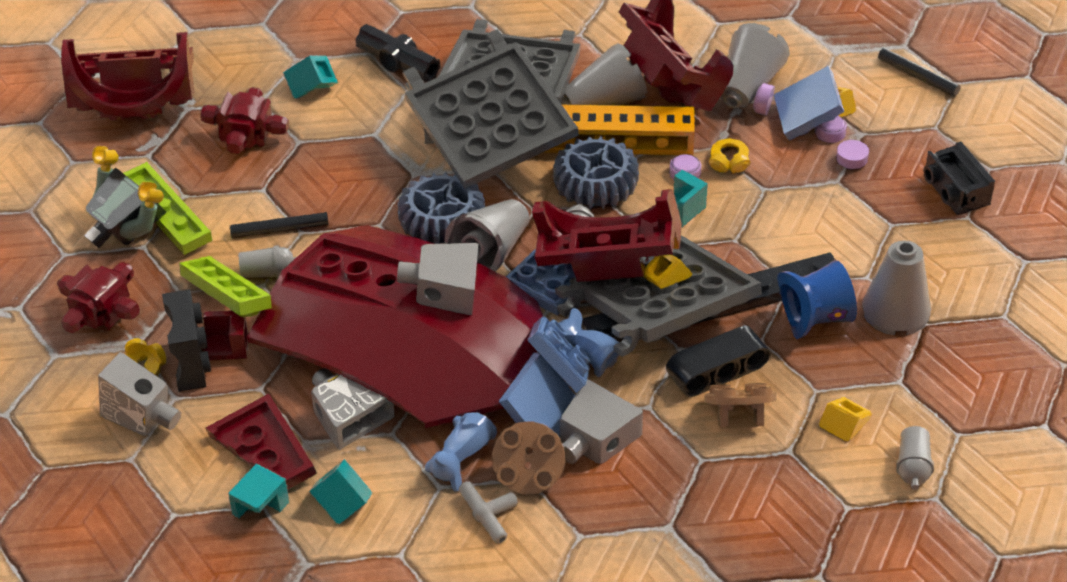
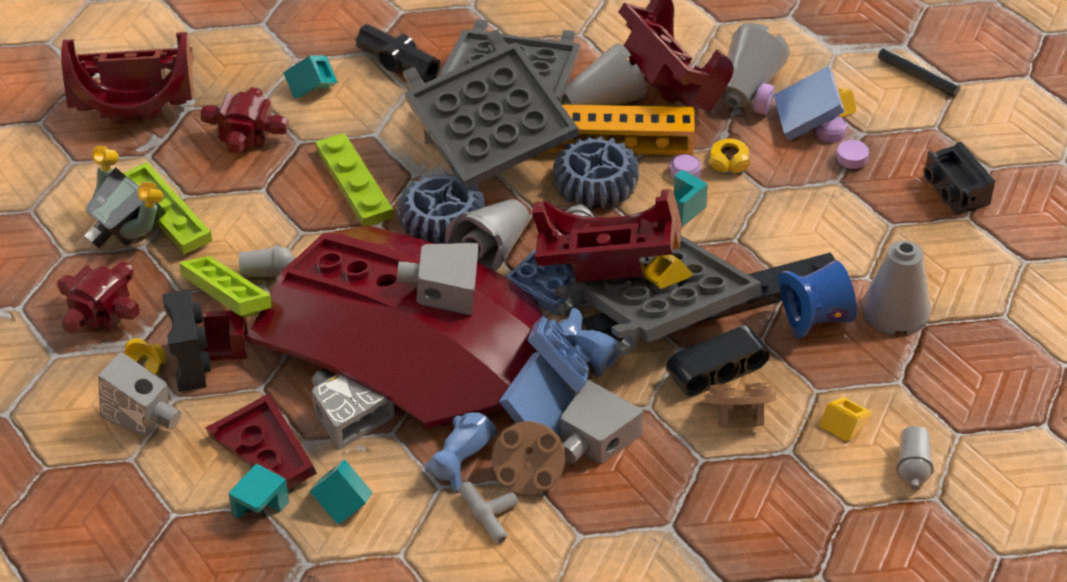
(279, 224): black bar -> none
(354, 180): none -> lime plate

